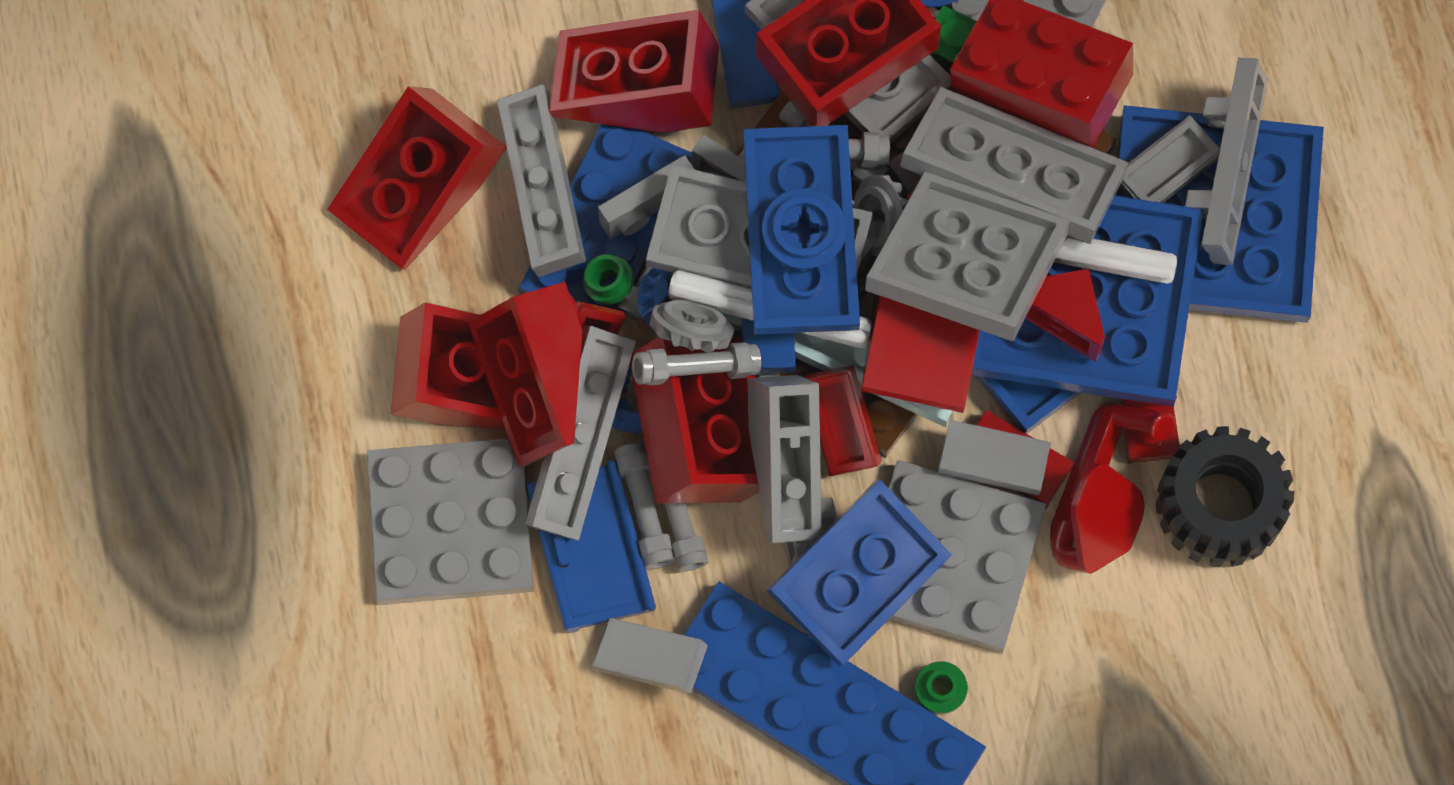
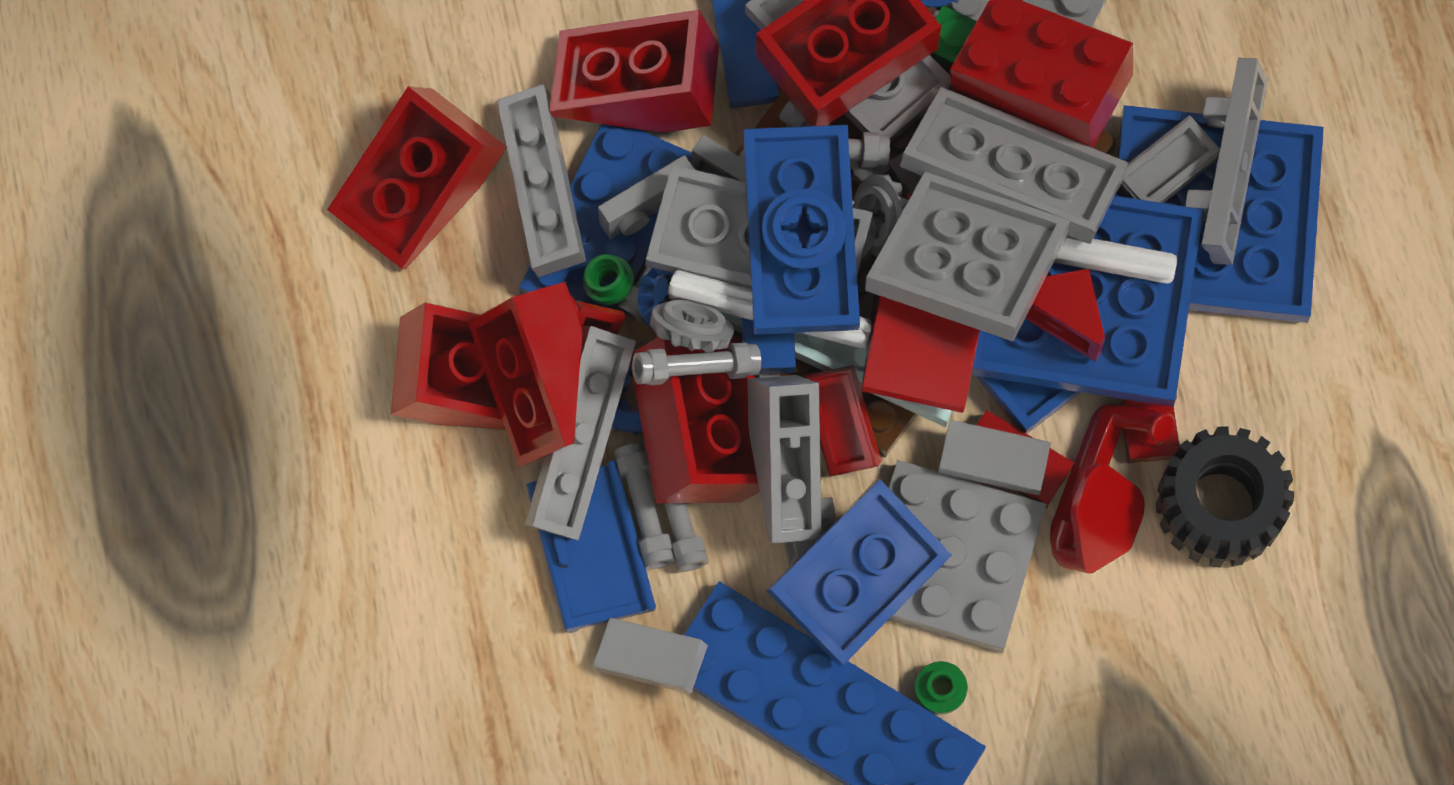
(449, 522): light grey plate -> none

